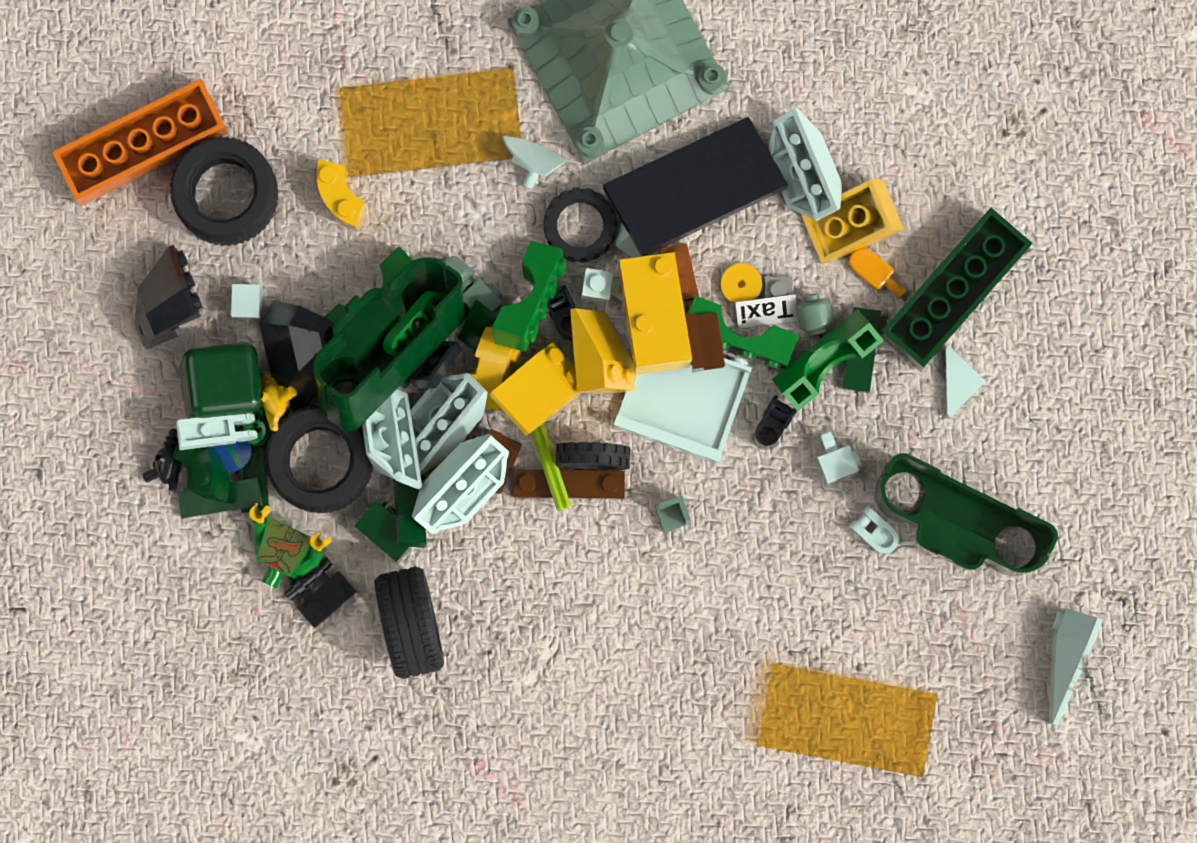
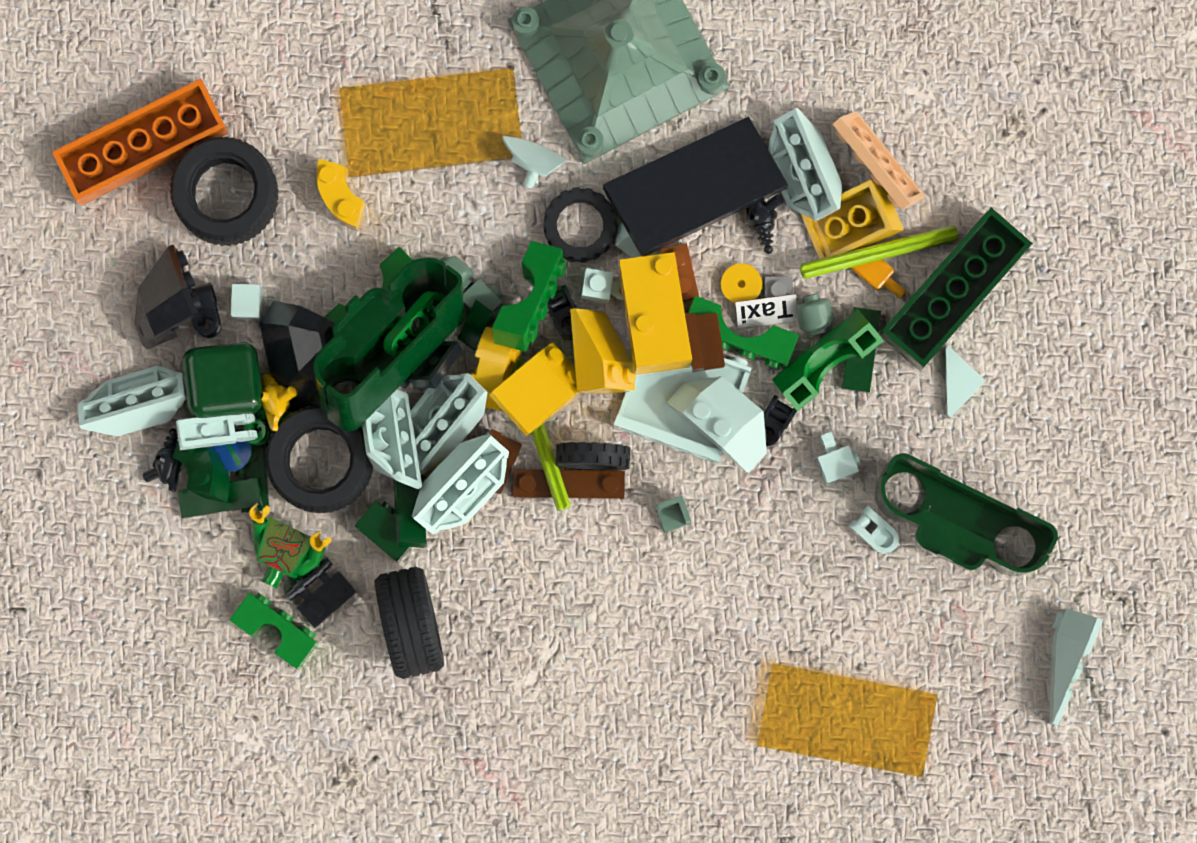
(133, 402): none -> light aqua wedge
(209, 311): none -> black piece
(295, 644): none -> green arch
(723, 418): none -> light aqua wedge
(762, 220): none -> black piece
(878, 252): none -> lime axle
(883, 166): none -> light nougat plate

